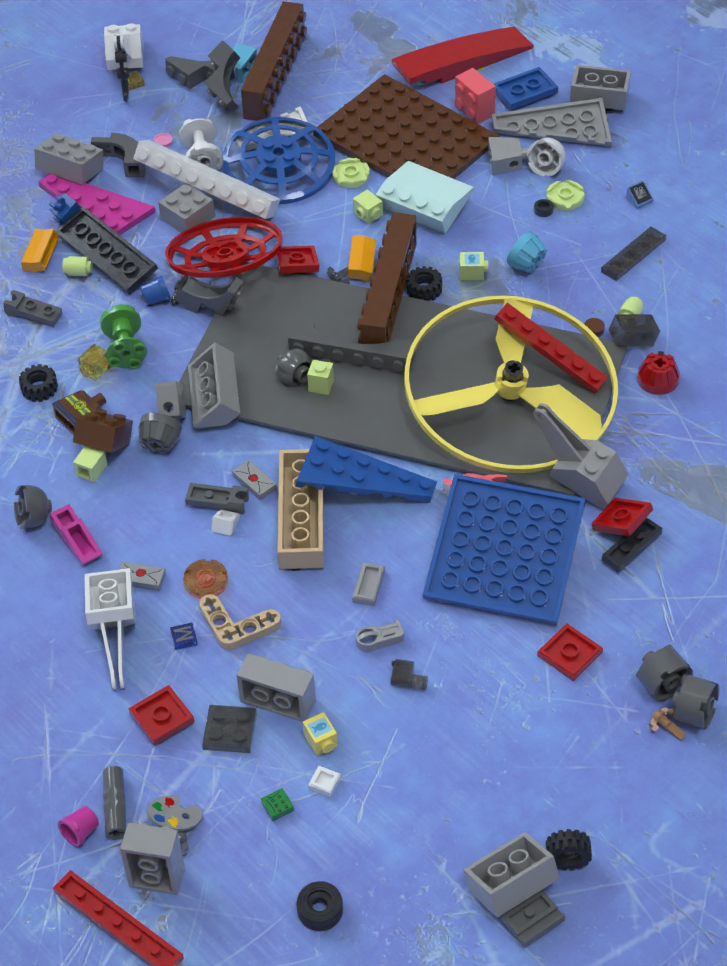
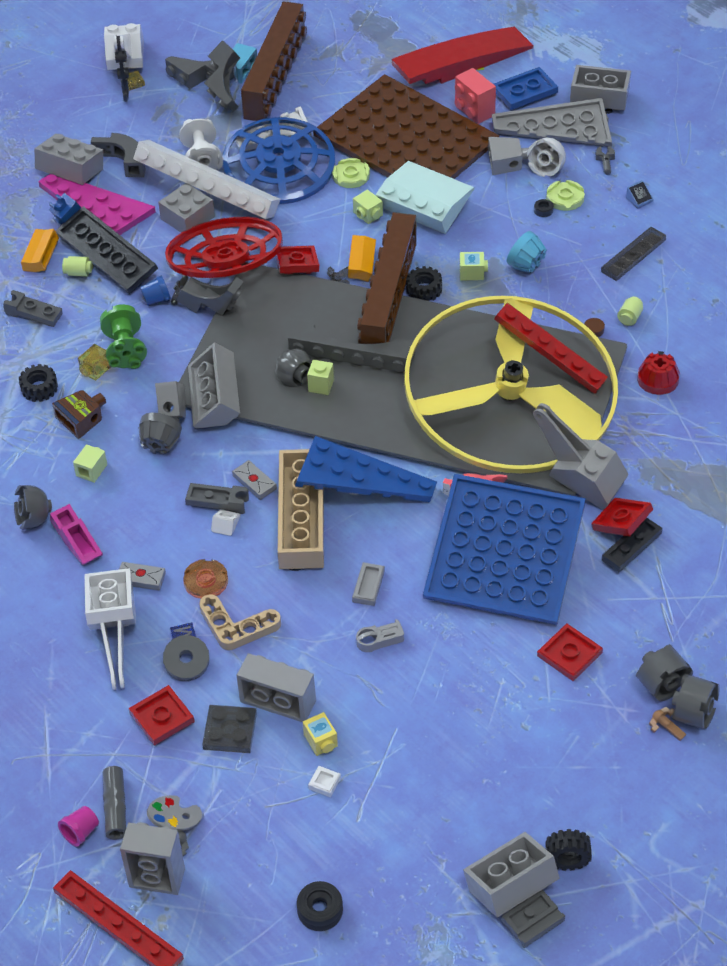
(103, 430): reddish brown brick -> none
(163, 139): bright pink piece -> none
(186, 645): none -> dark grey tile
(277, 804): green tile -> none
(403, 675): clear smoke piece -> none
(610, 155): none -> dark grey bar
(634, 330): clear smoke brick -> none

